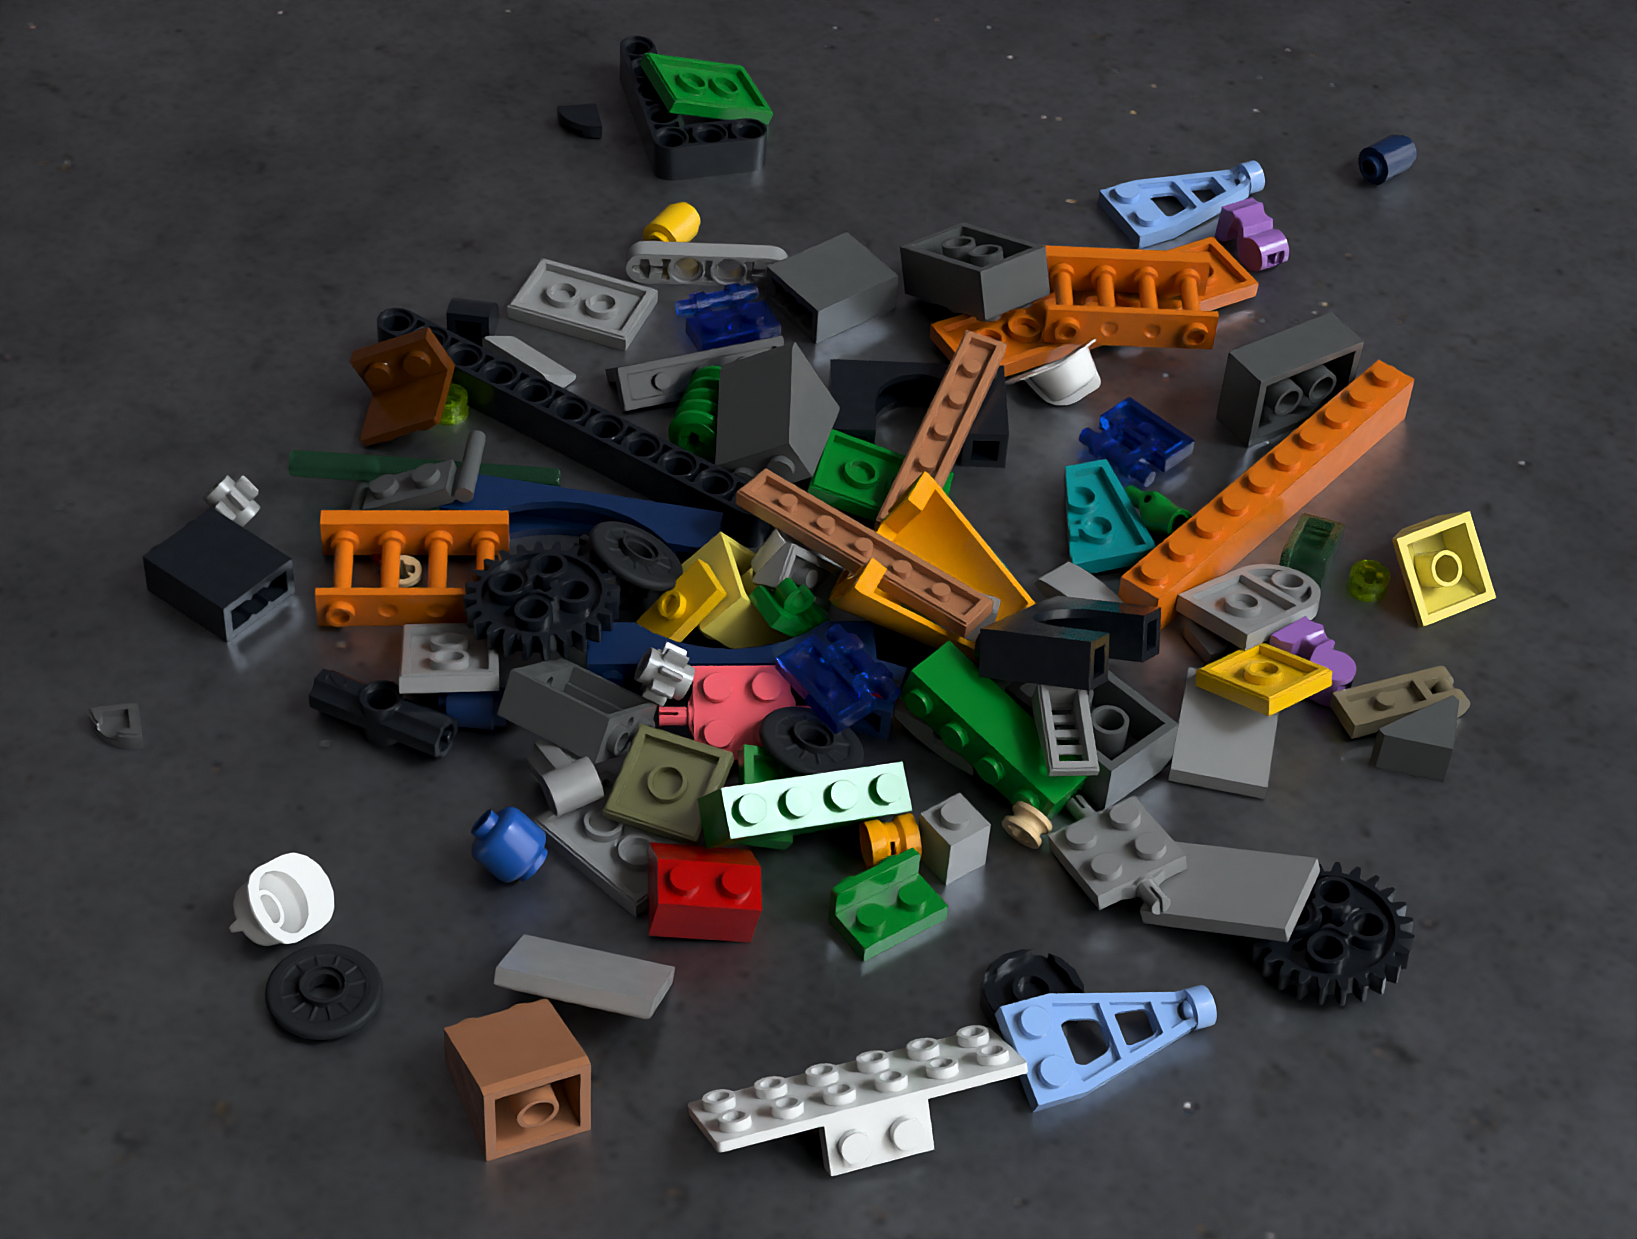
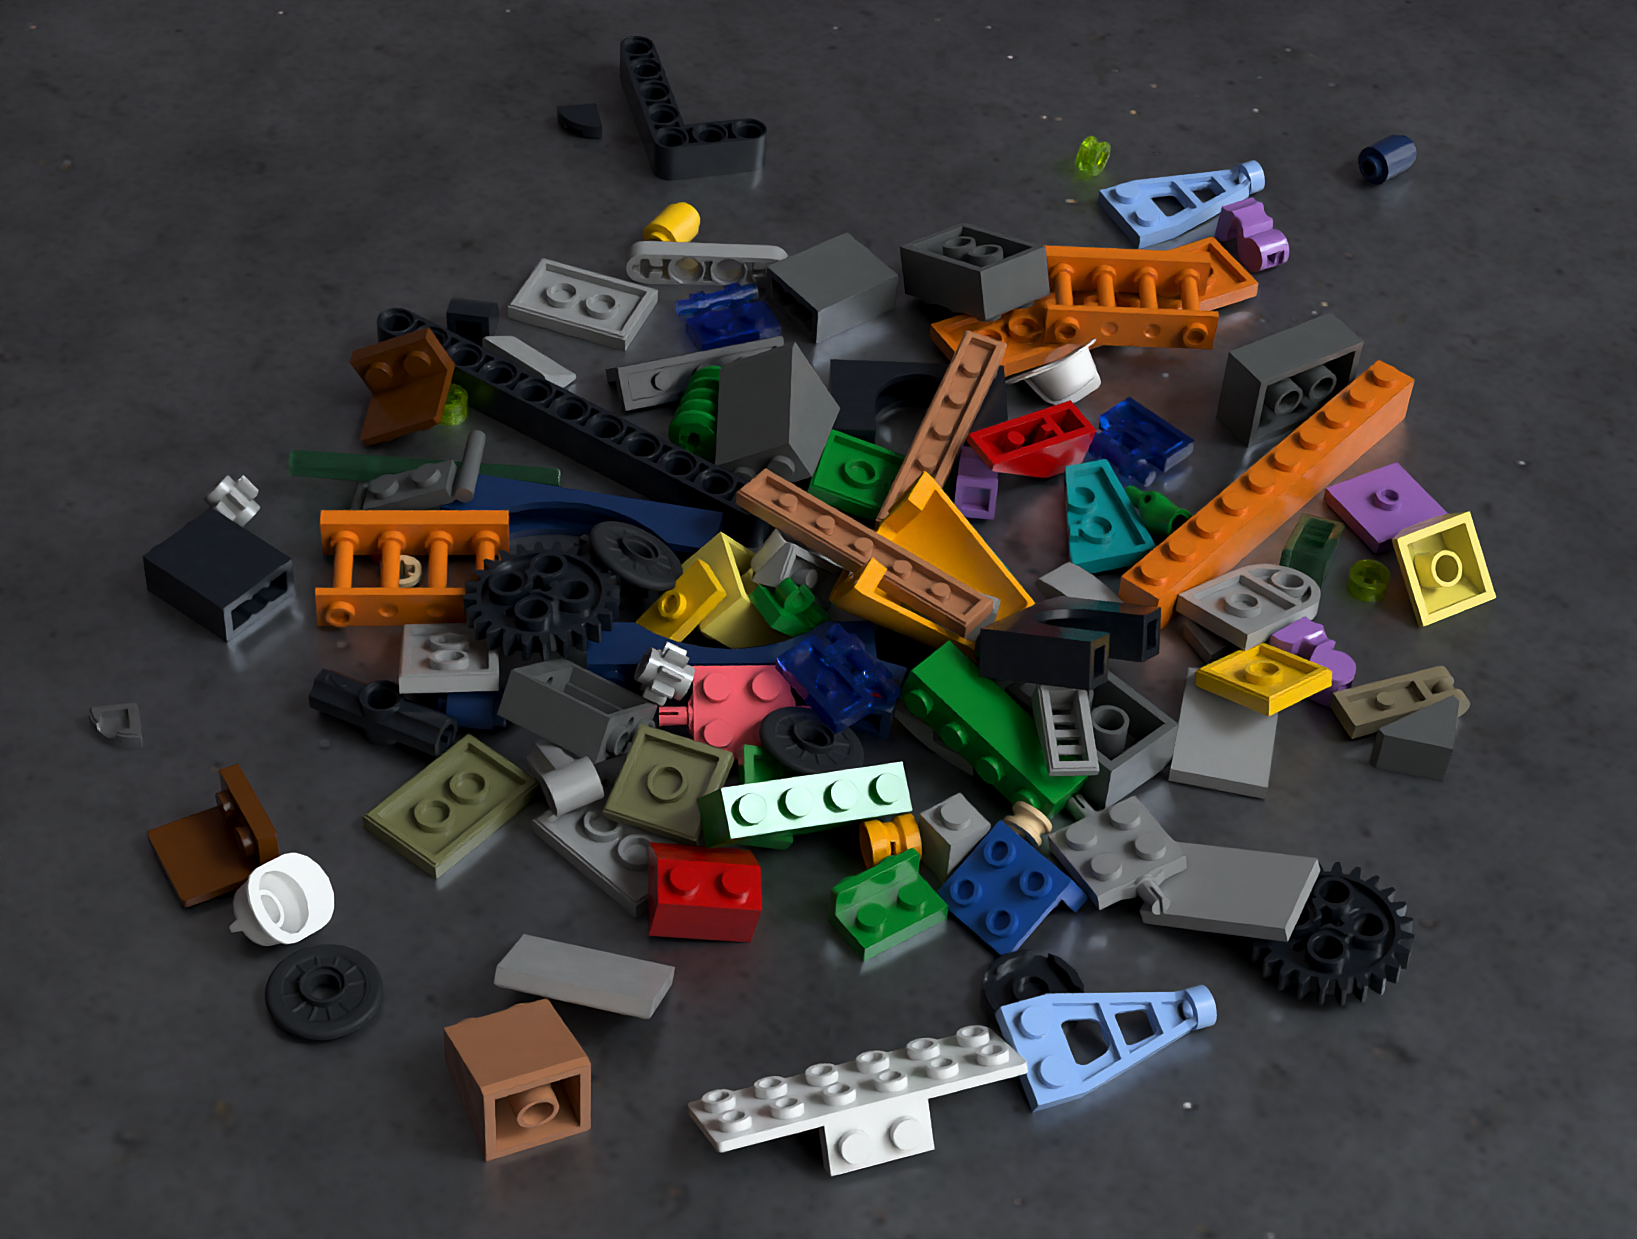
(217, 846): none -> reddish brown bracket
(451, 806): none -> olive tile
(508, 844): blue head -> none
(705, 88): green tile -> none
(975, 486): none -> medium lavender leg
(1007, 889): none -> blue bracket
(1036, 442): none -> red slope
(1093, 155): none -> clear neon green bush
(1381, 505): none -> medium lavender plate

